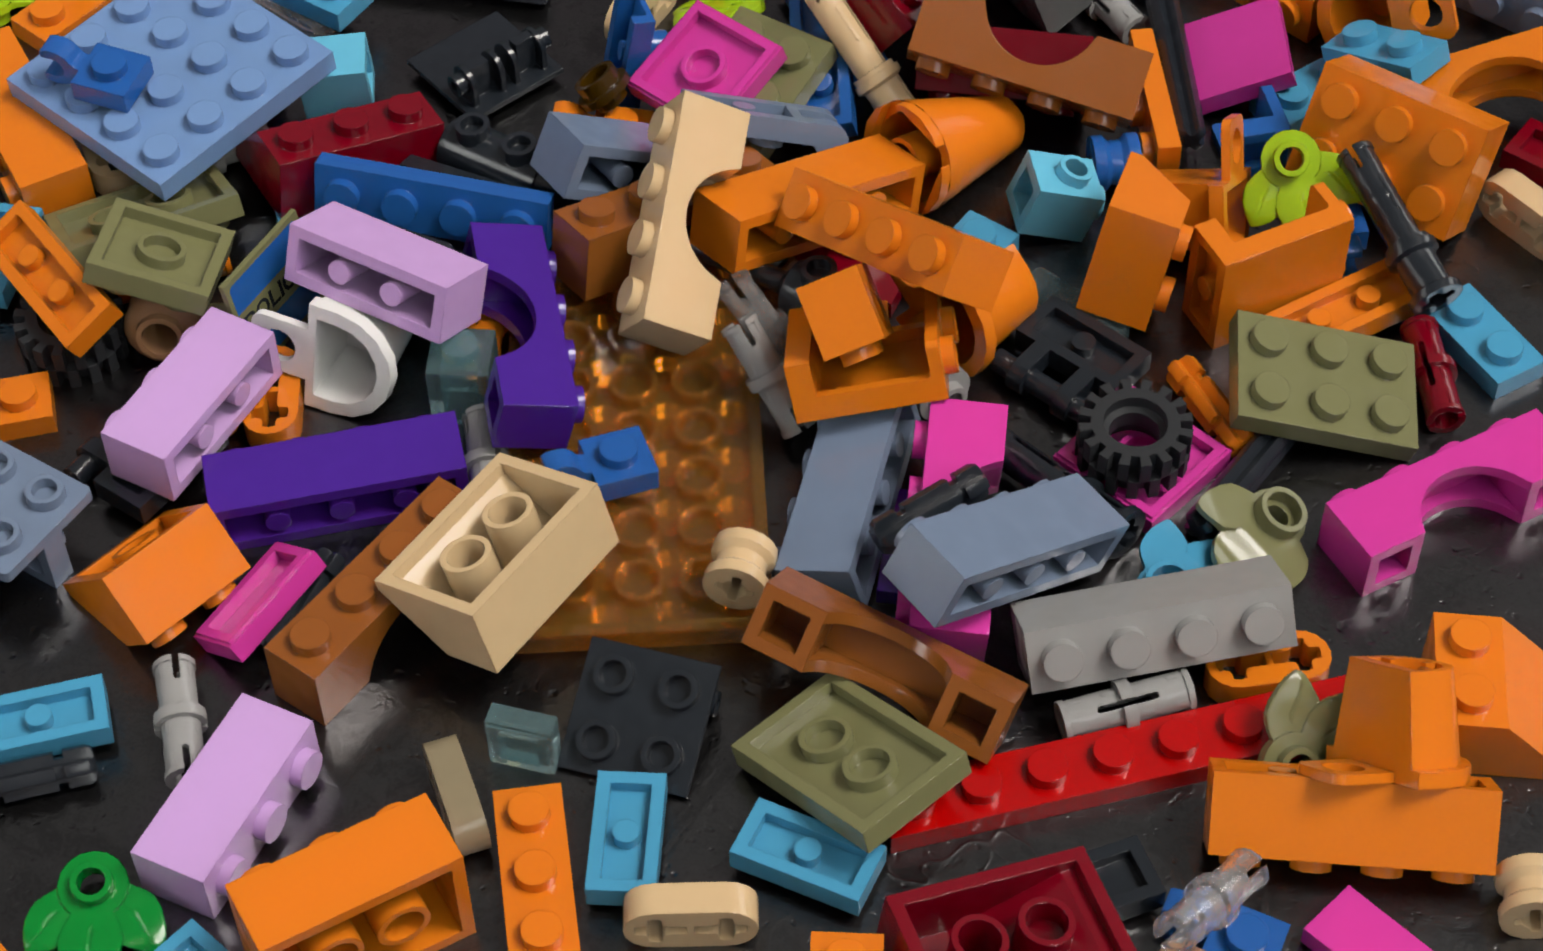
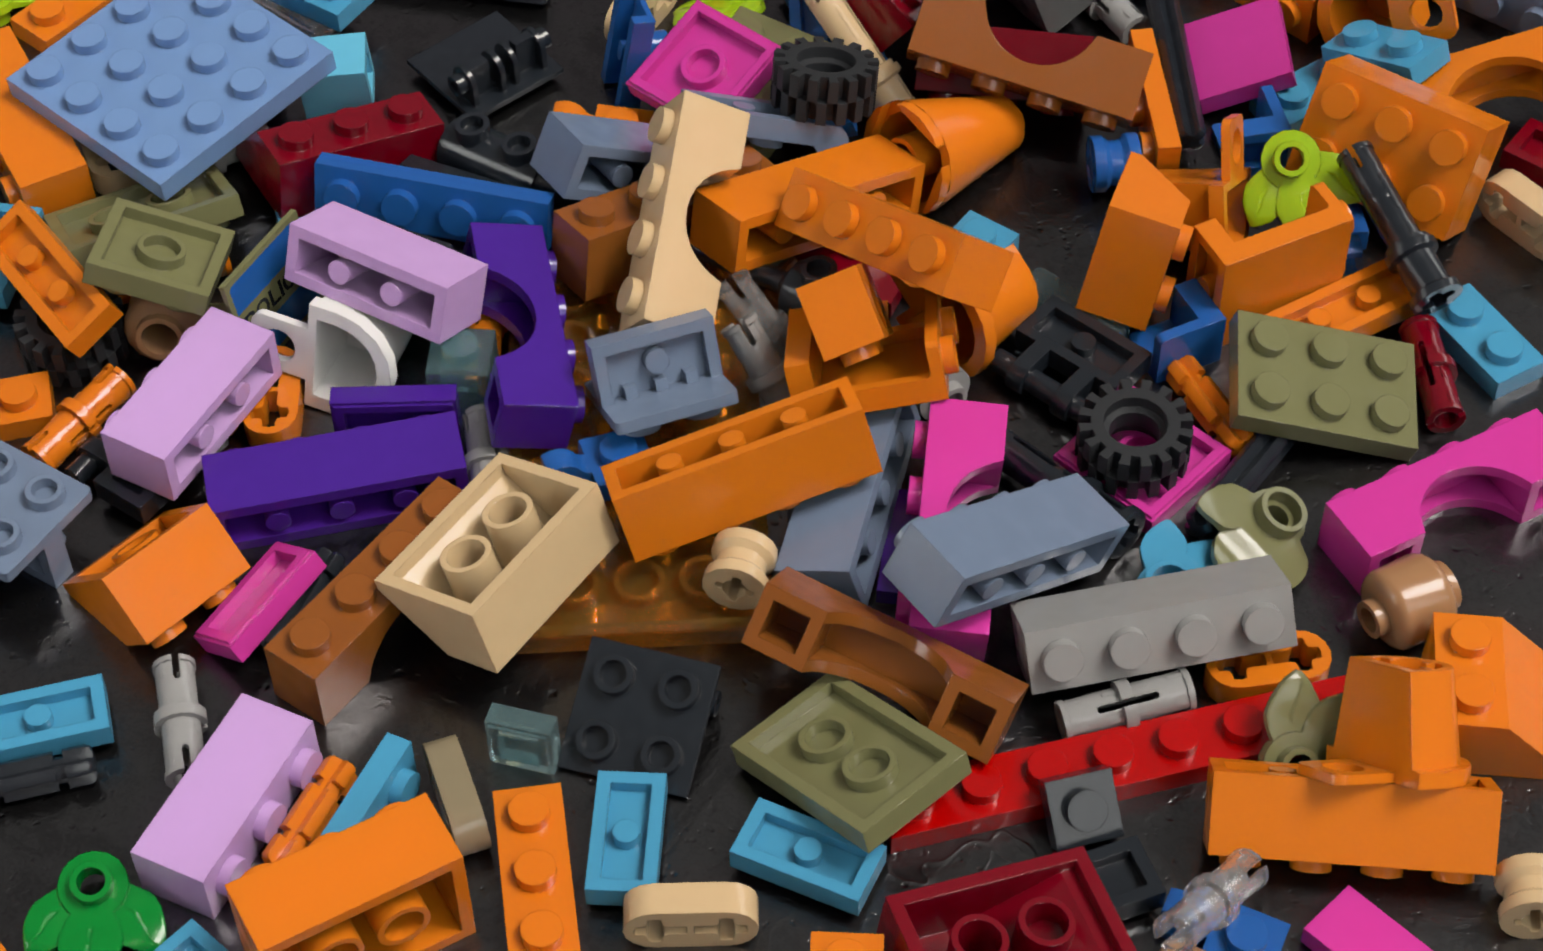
(81, 416): none -> orange pin
(103, 77): blue plate -> none
(312, 809): none -> orange axle
(384, 404): none -> dark purple tile
(386, 779): none -> dark azure plate
(602, 87): dark brown plate -> none
(658, 374): none -> sand blue bracket
(742, 469): none -> orange brick
(824, 81): none -> black tyre
(966, 487): black axle -> none
(1055, 196): medium azure brick -> none
(1081, 807): none -> black plate
(1193, 329): none -> blue panel
(1402, 599): none -> medium nougat head

